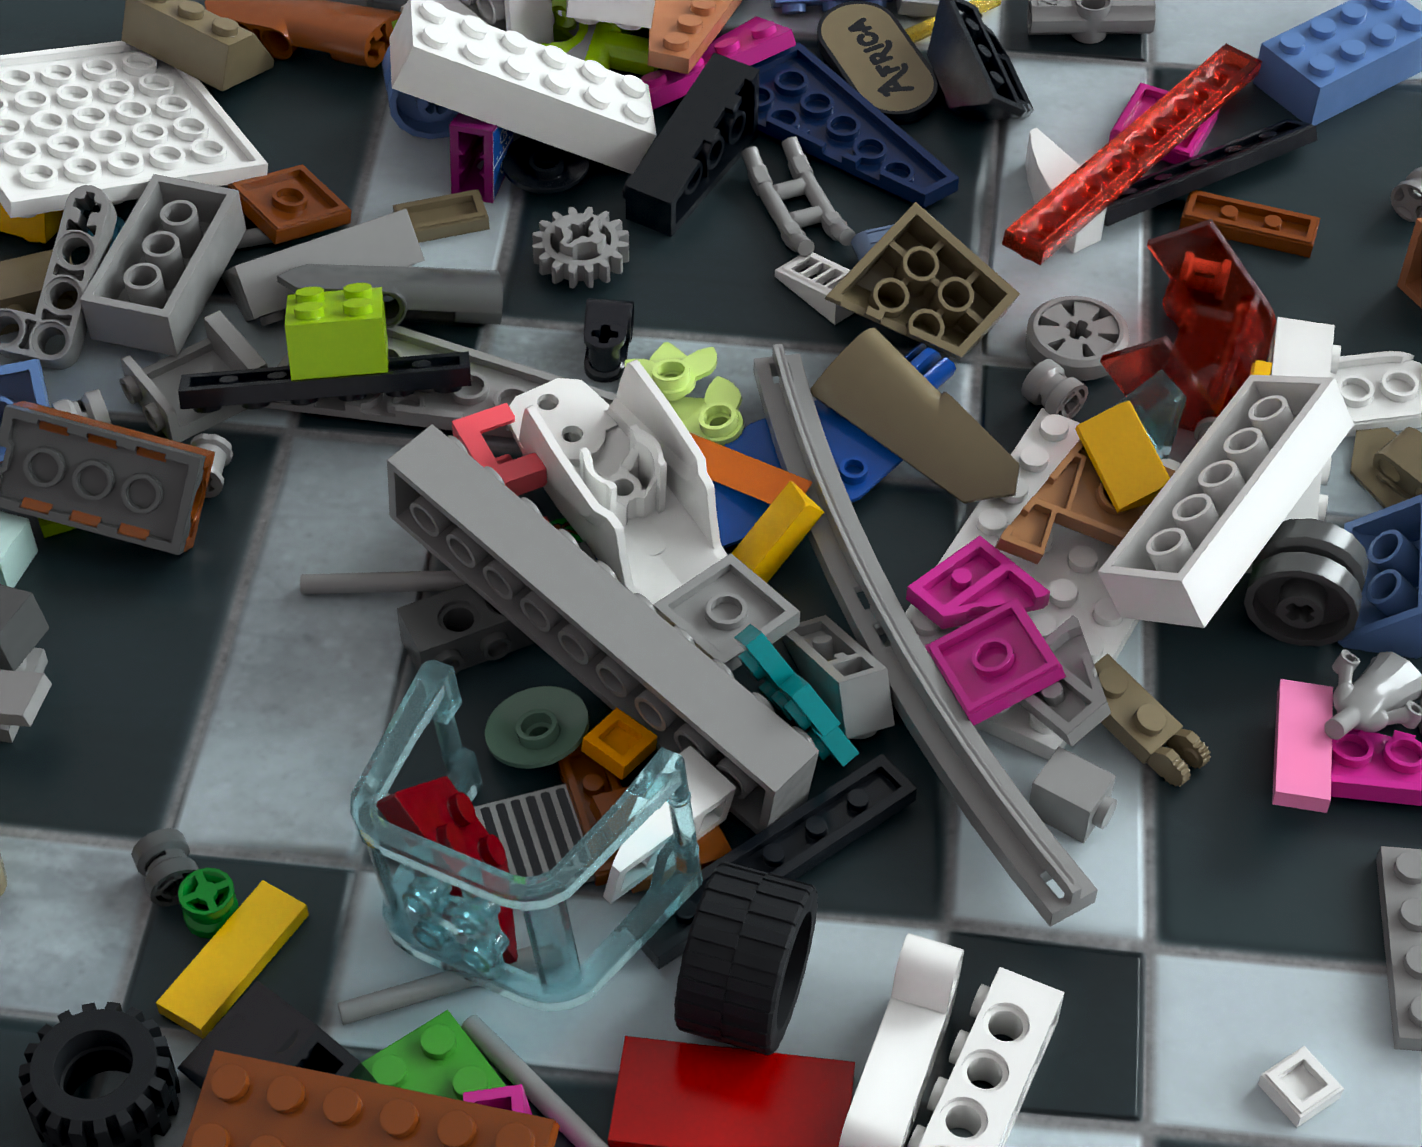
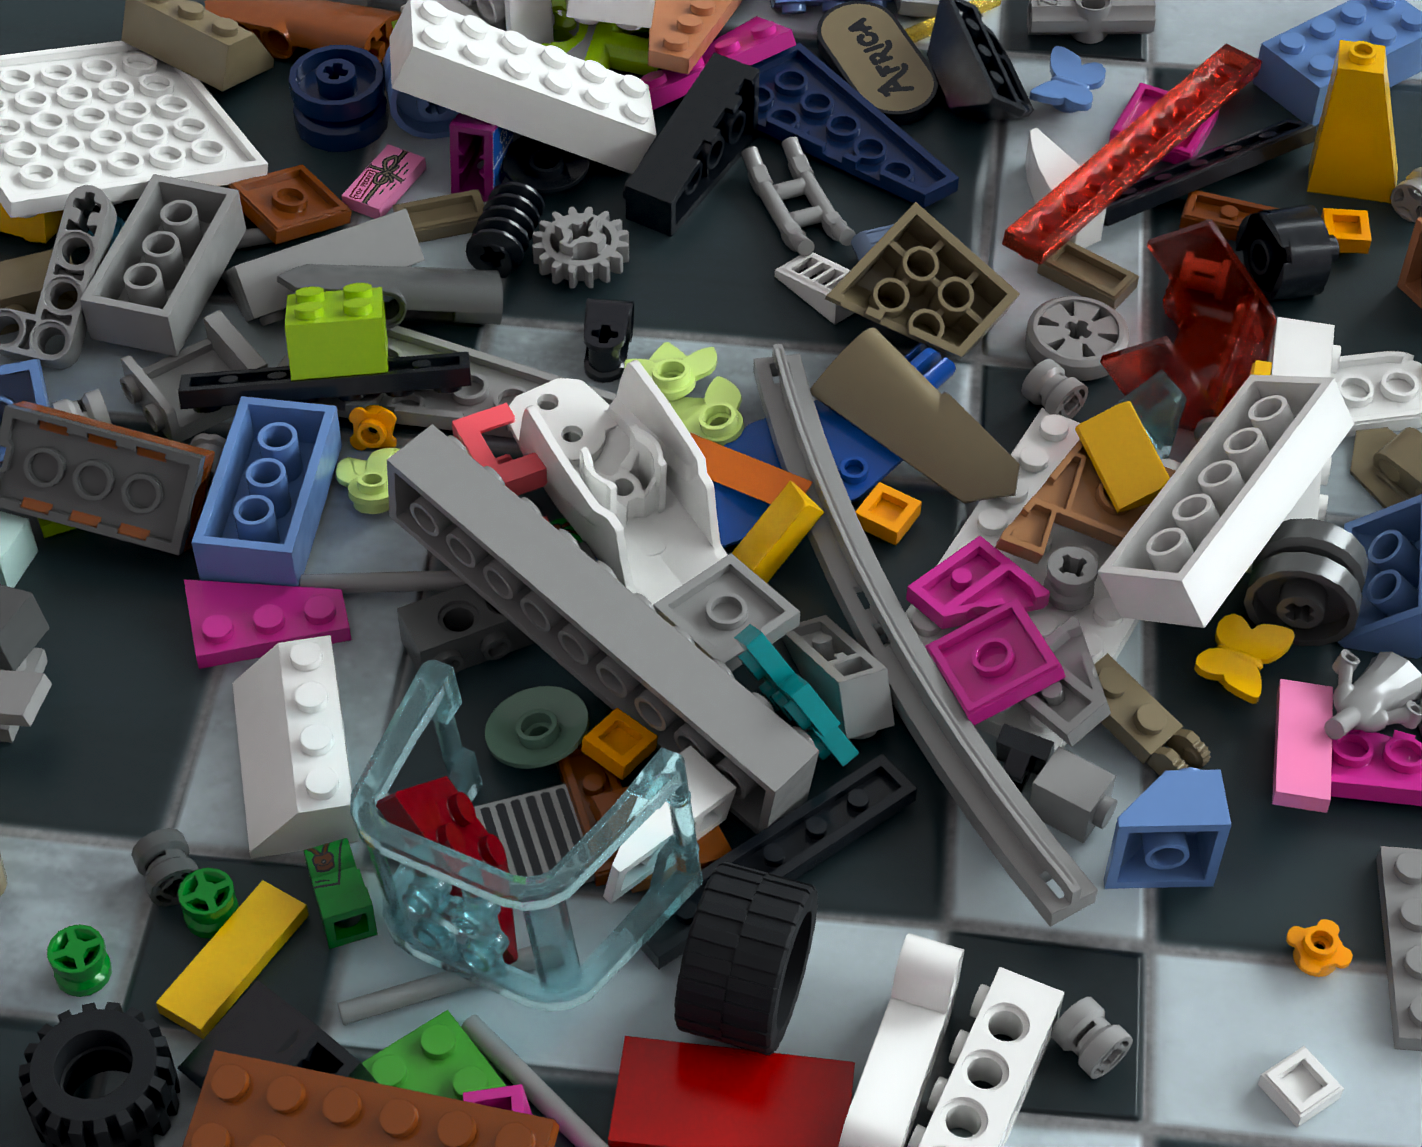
(67, 956): none -> green wheel
(247, 619): none -> dark pink wing
(268, 492): none -> medium blue brick
(293, 749): none -> white slope
(339, 98): none -> dark blue wheel
(340, 892): none -> green leg
(367, 480): none -> yellowish green plate
(377, 418): none -> light orange plate
(384, 182): none -> bright pink tile
(505, 228): none -> black piece
(888, 513): none -> light orange plate
(1022, 753): none -> black tile
(1070, 82): none -> medium blue animal
(1071, 578): none -> light grey wheel
(1089, 274): none -> dark tan tile
(1091, 1037): none -> light grey wheel
(1171, 833): none -> medium blue slope
(1242, 655): none -> yellow animal
(1287, 251): none -> black brick
(1312, 959): none -> light orange plate
(1349, 228): none -> light orange plate
(1356, 130): none -> yellow slope

